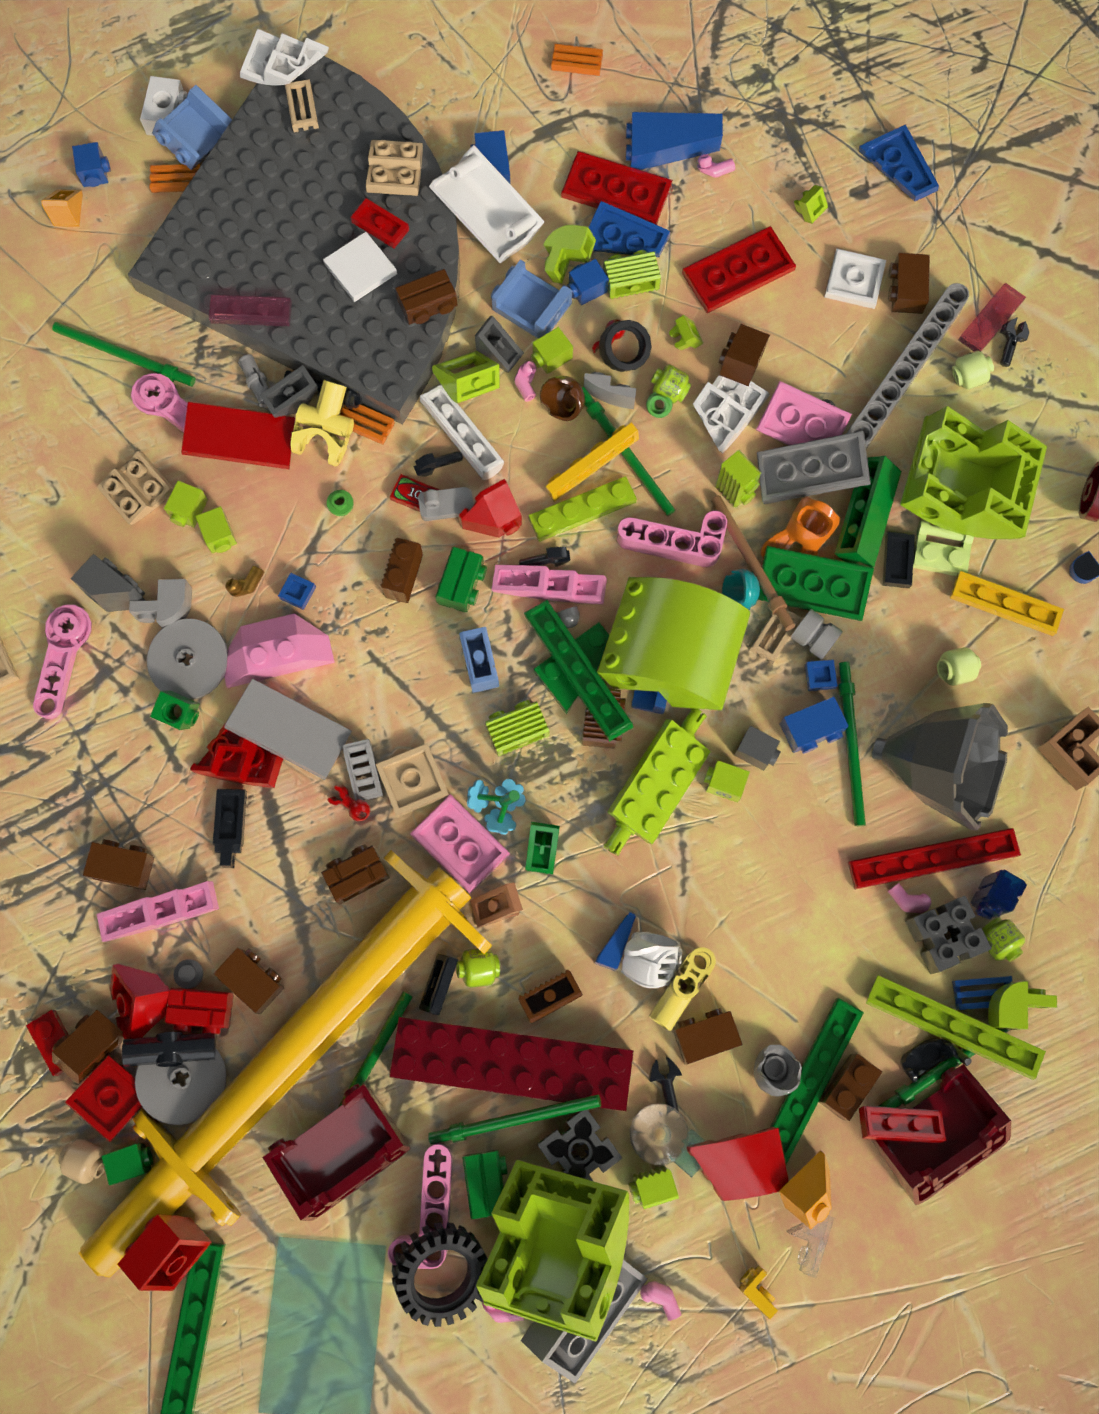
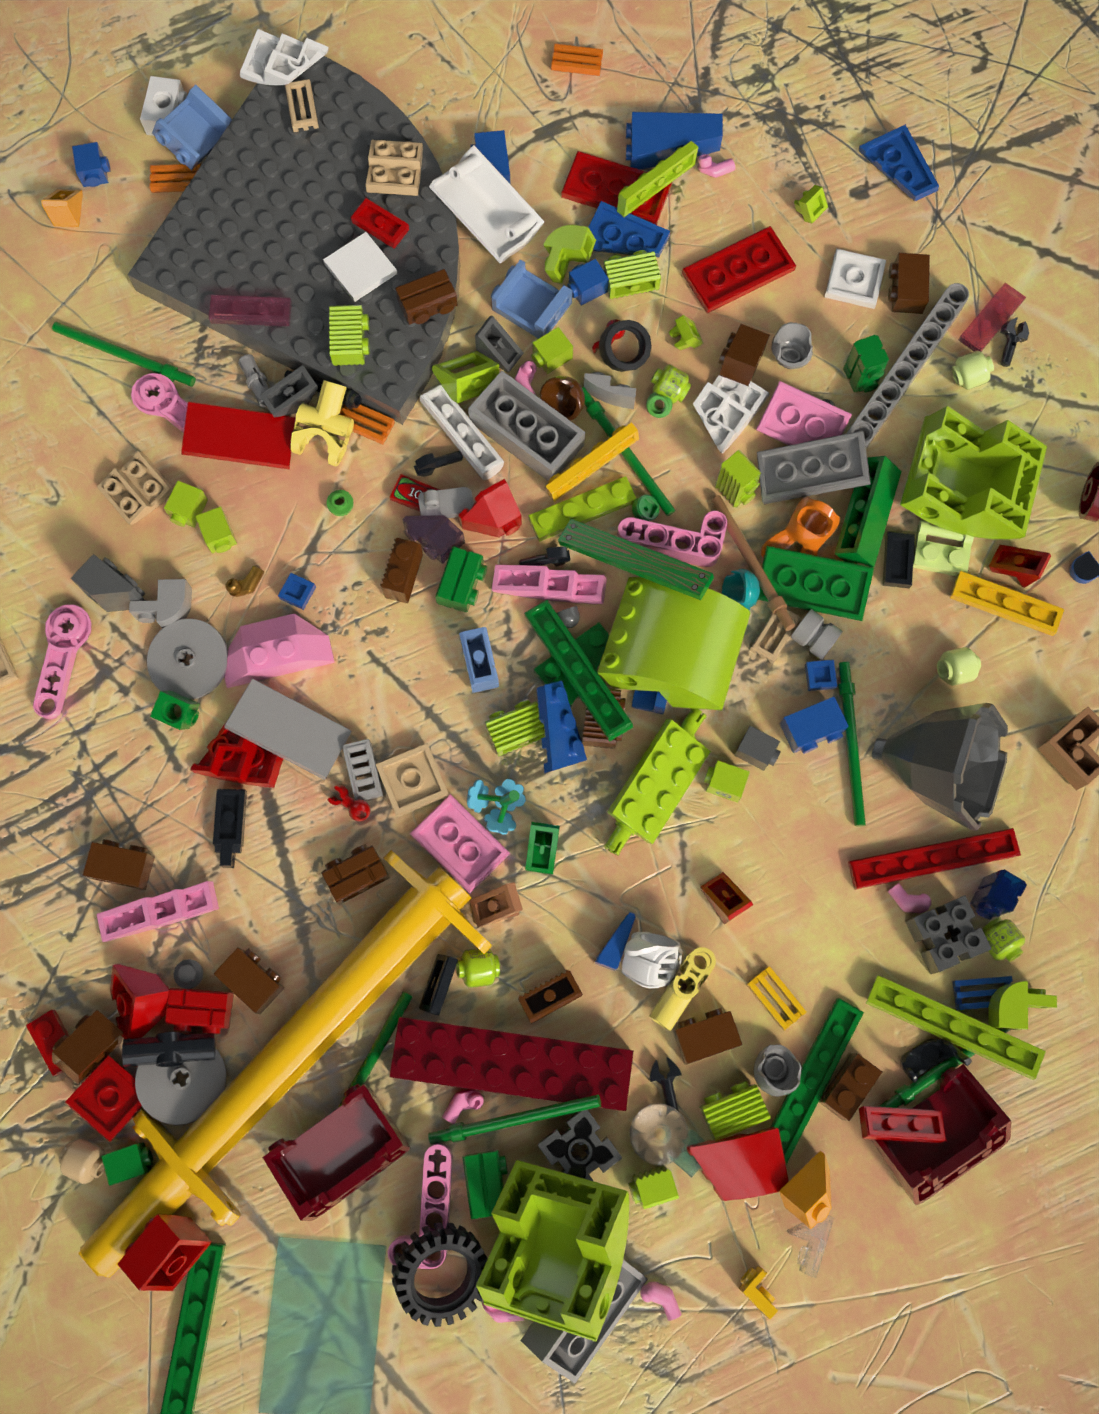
(347, 335): none -> lime brick
(435, 534): none -> clear purple slope
(462, 1101): none -> bright pink arm
(526, 426): none -> light grey brick
(561, 732): none -> blue wing
(636, 559): none -> green tile
(645, 508): none -> green tile
(657, 179): none -> lime plate
(726, 897): none -> red slope
(734, 1111): none -> lime brick
(785, 991): none -> yellow tile
(792, 345): none -> light grey hair
(866, 364): none -> green brick
(1020, 562): none -> red slope

